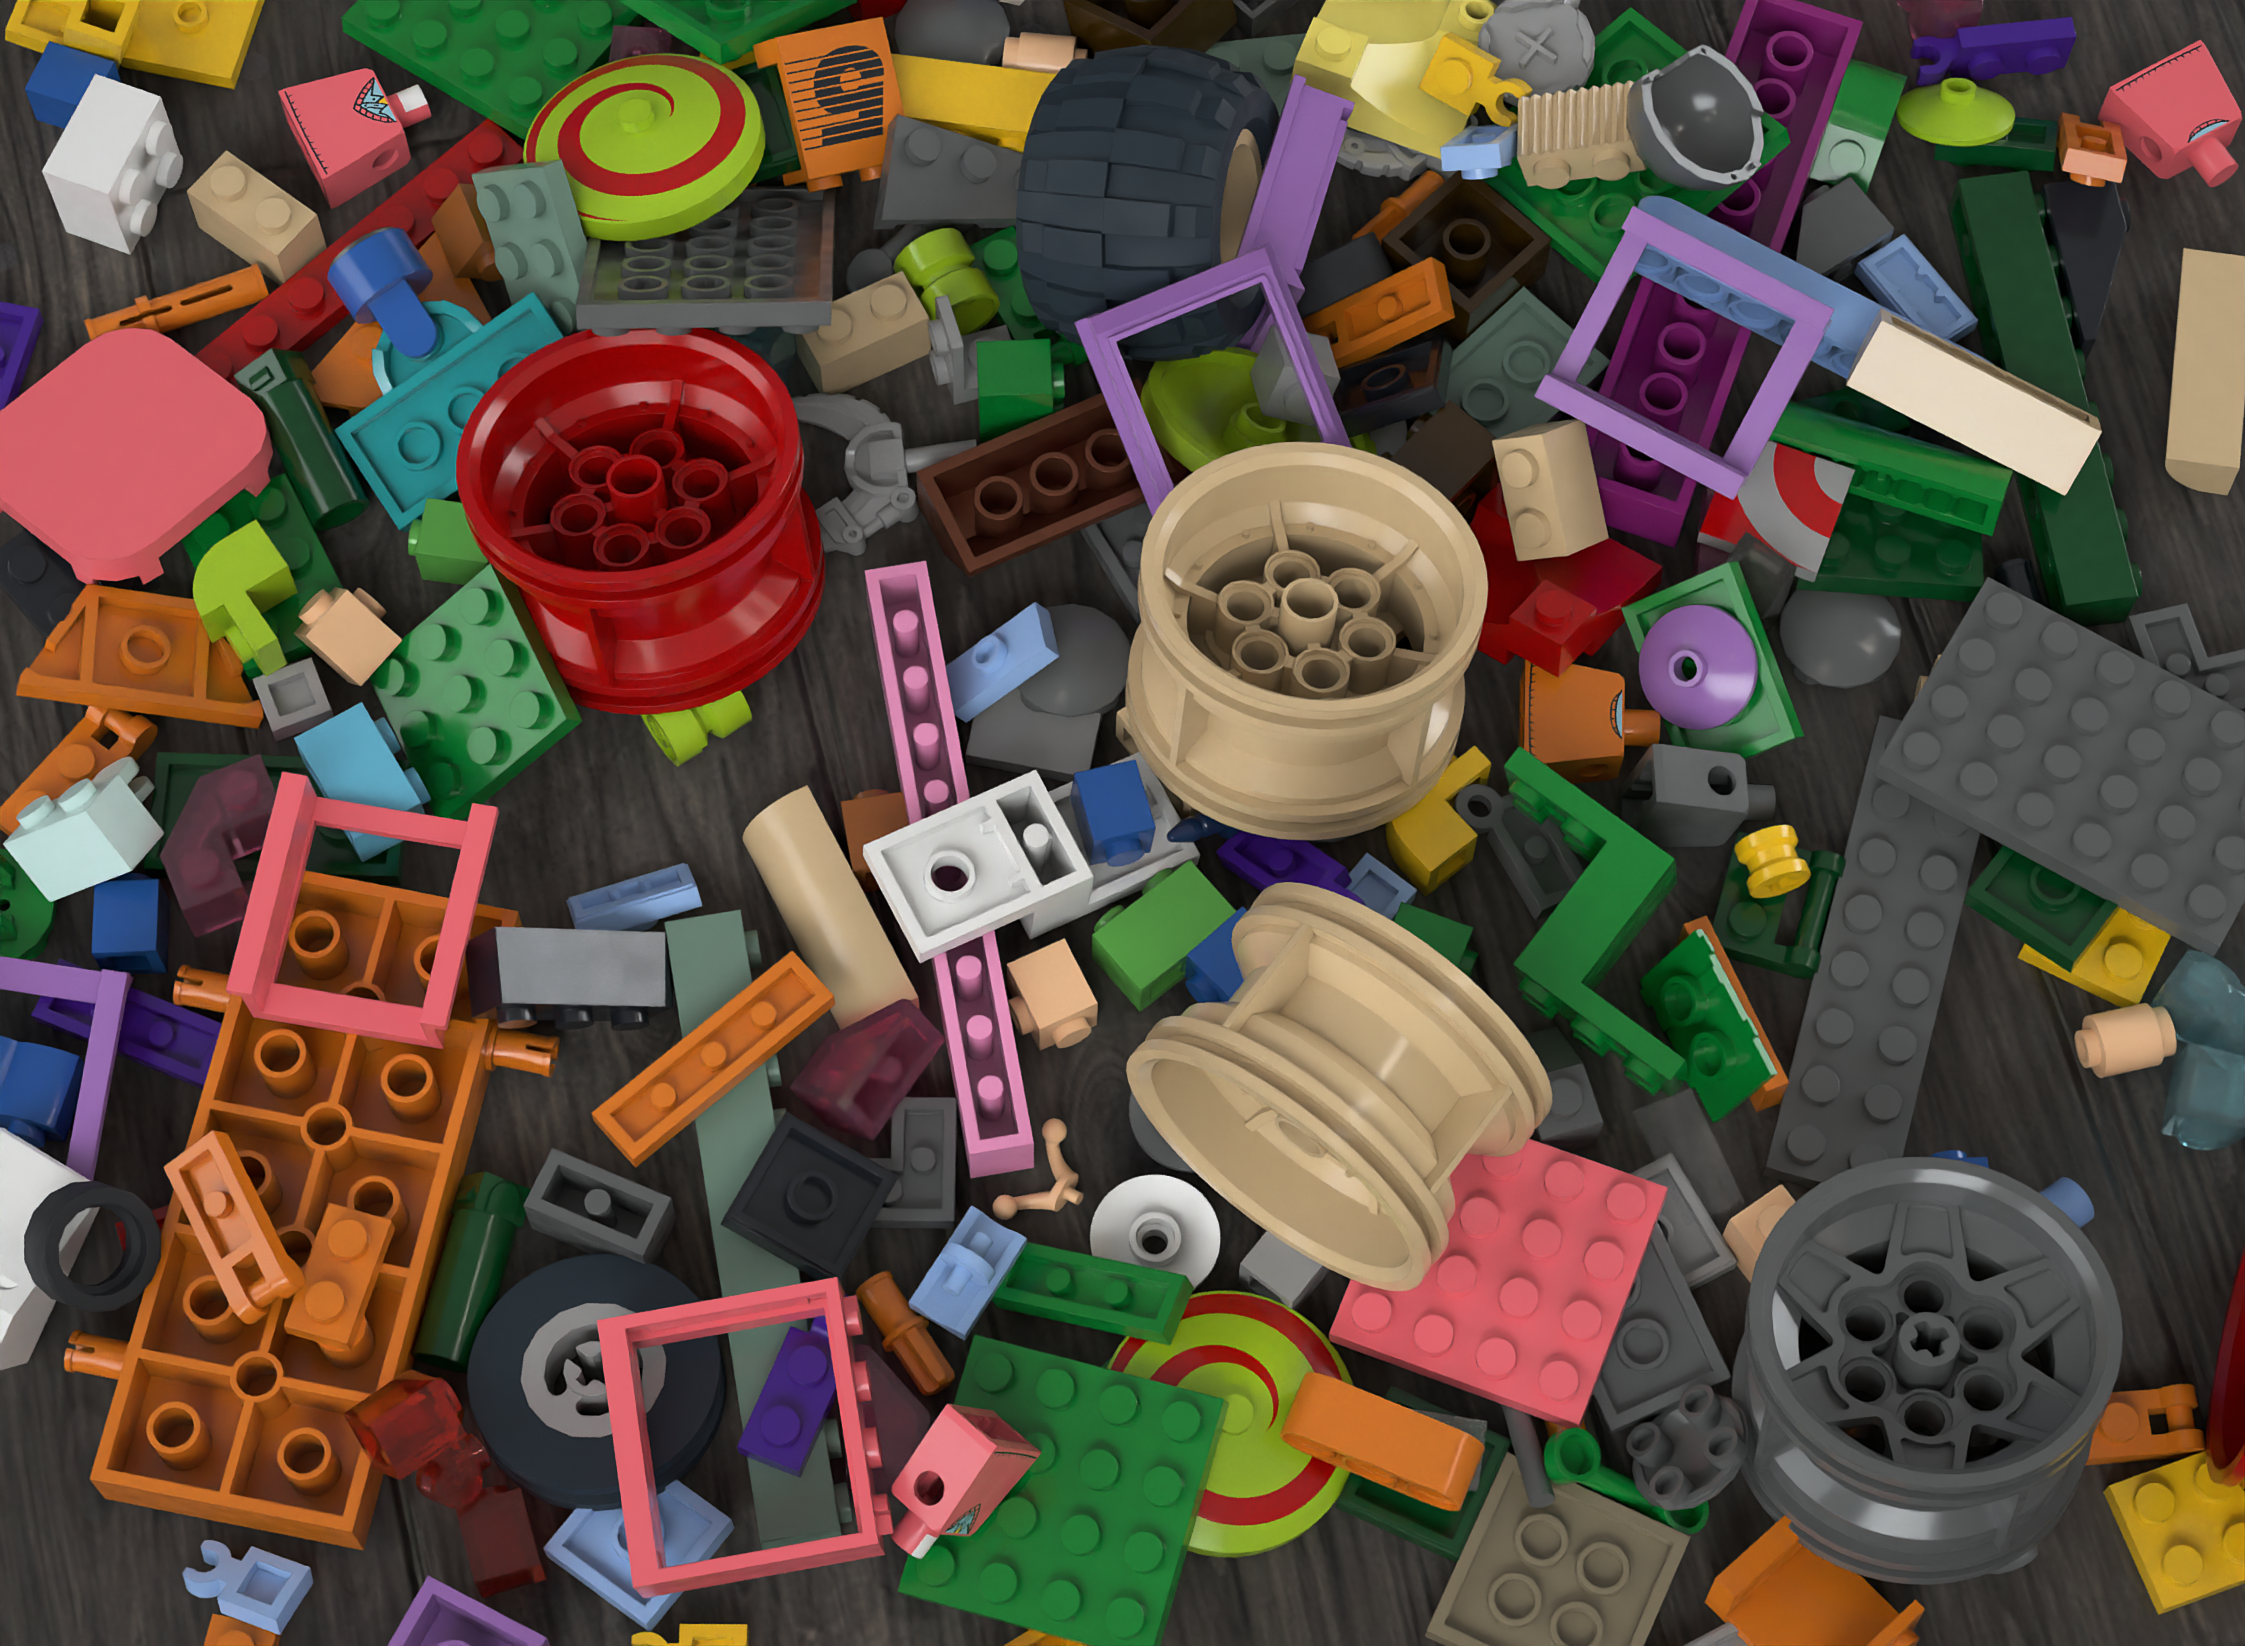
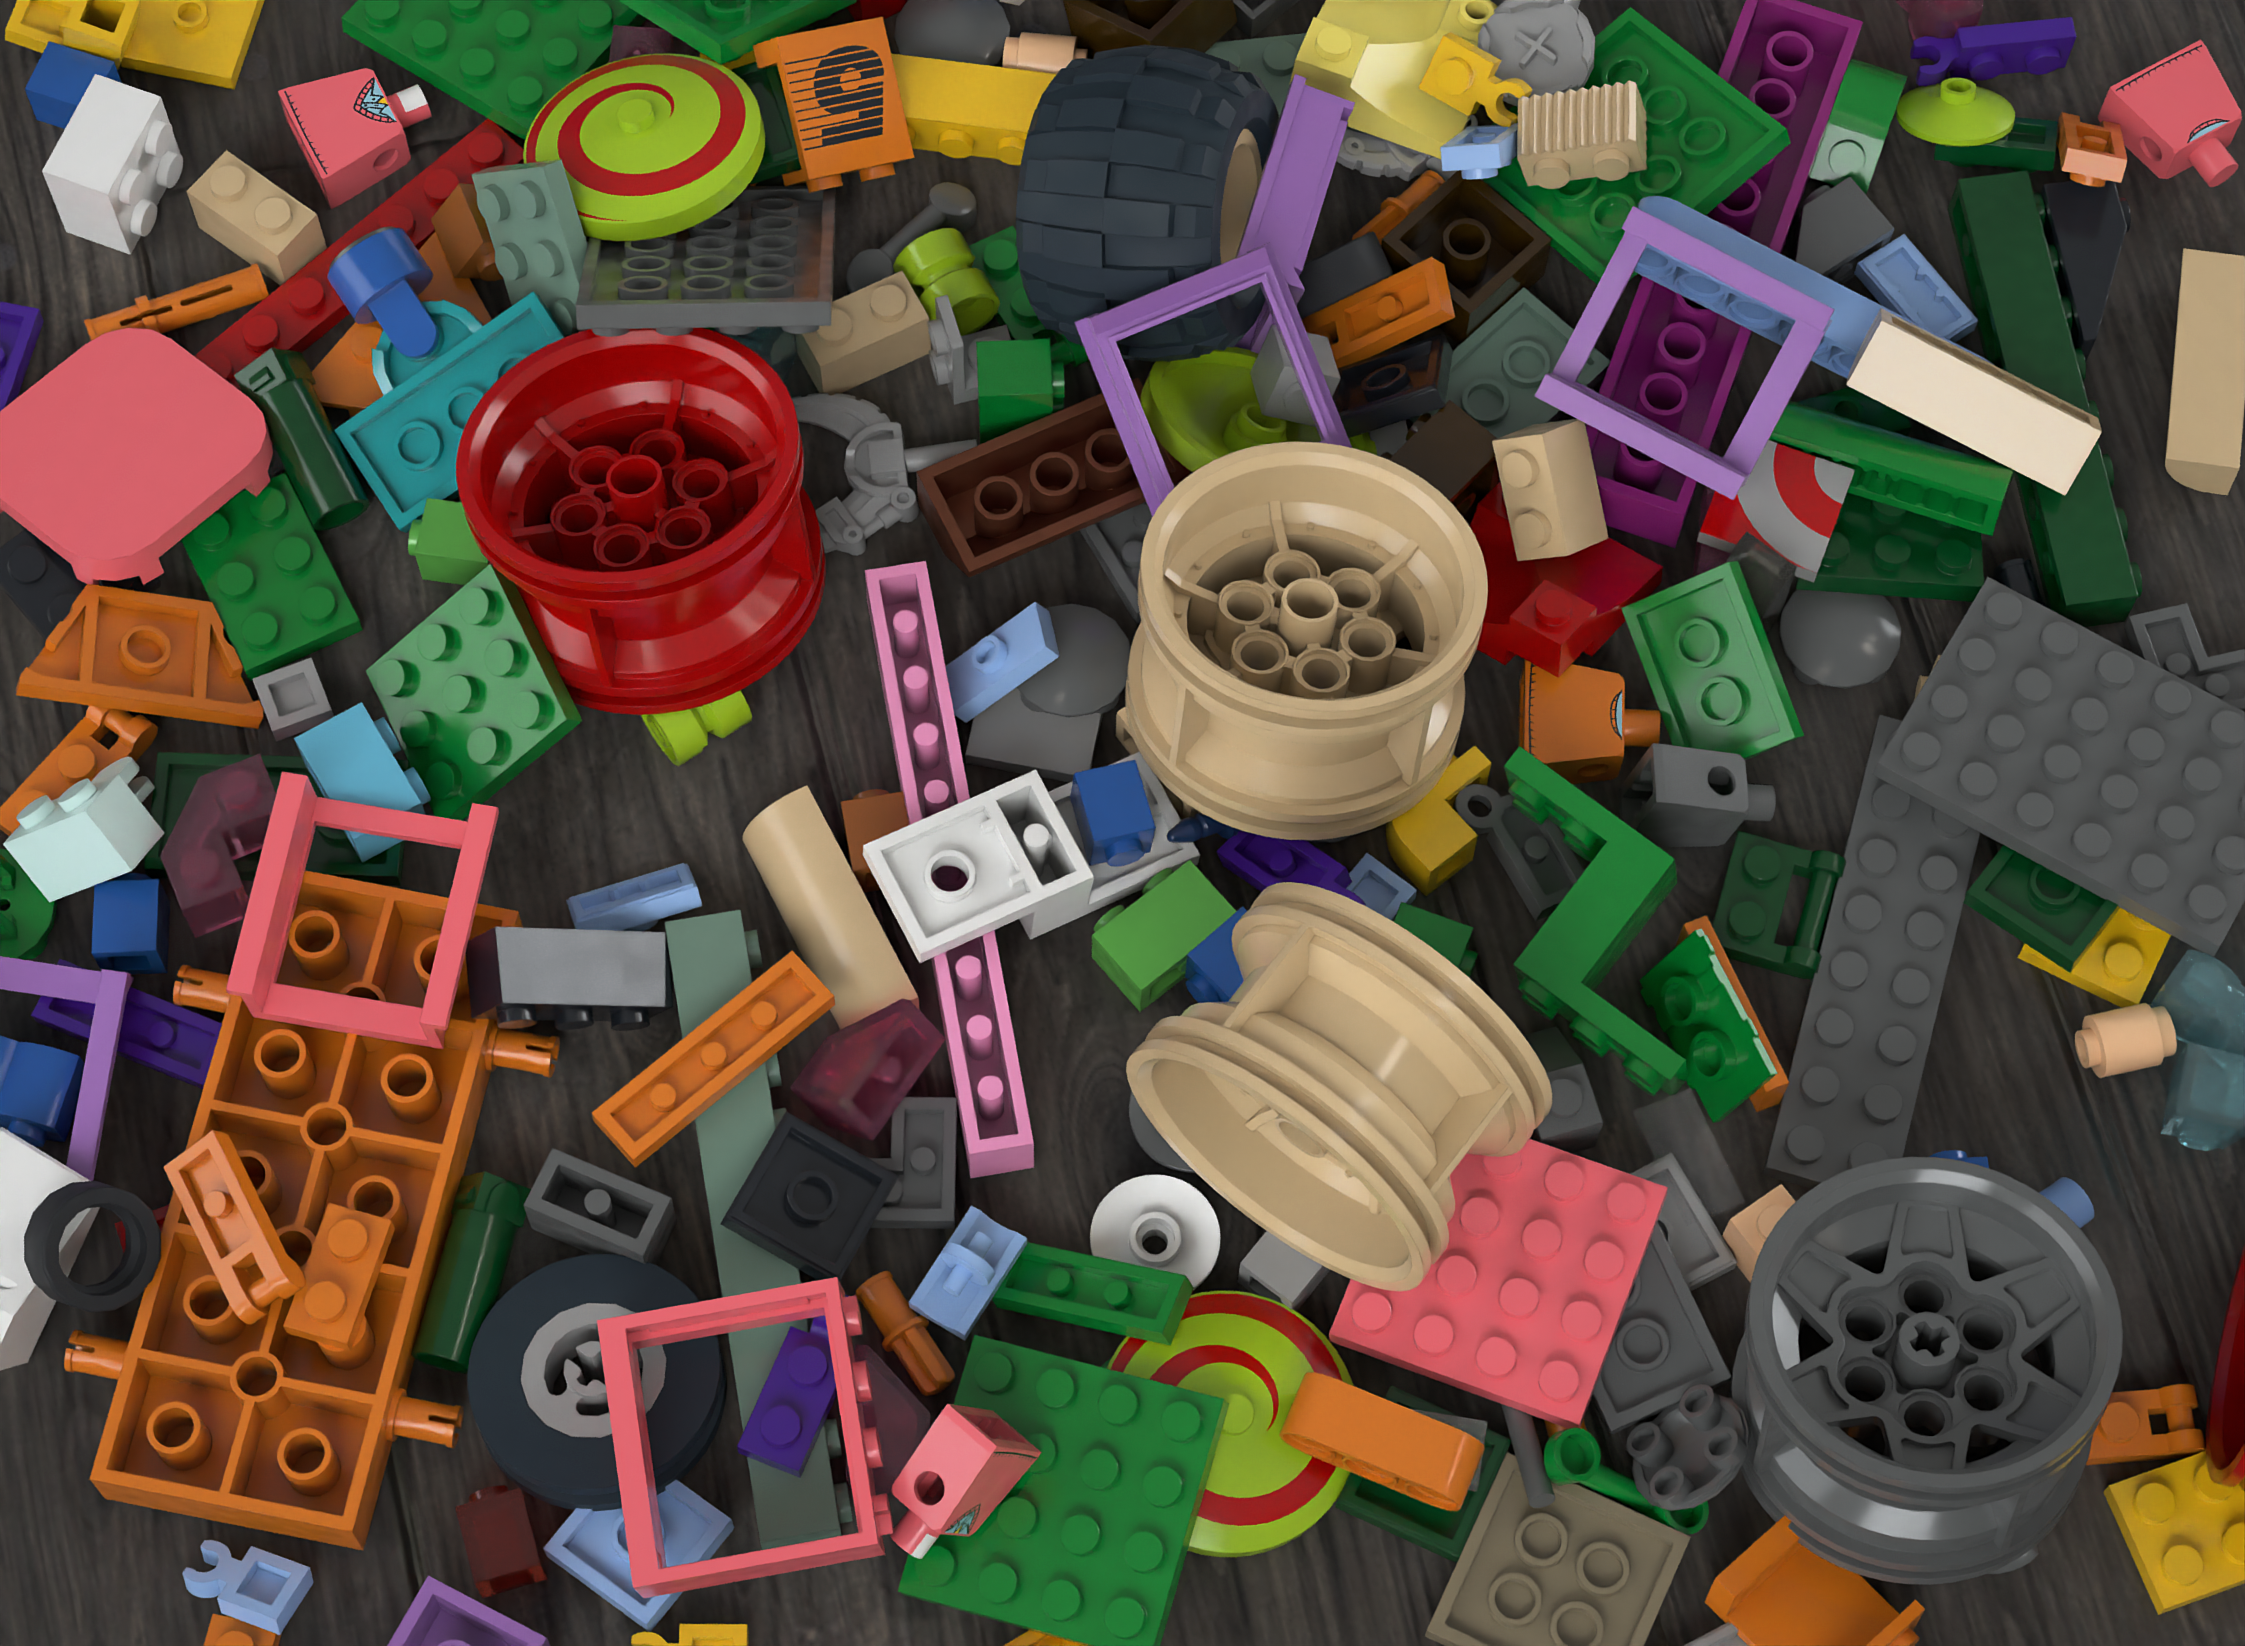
(238, 584): lime brick -> none
(347, 632): light nougat brick -> none
(416, 1427): clear red brick -> none
(945, 179): dark grey wing -> none
(1051, 997): light nougat brick -> none
(1064, 1190): light nougat piece -> none
(1697, 122): dark grey cylinder -> none
(1723, 660): medium lavender dish -> none
(1772, 861): yellow wheel -> none

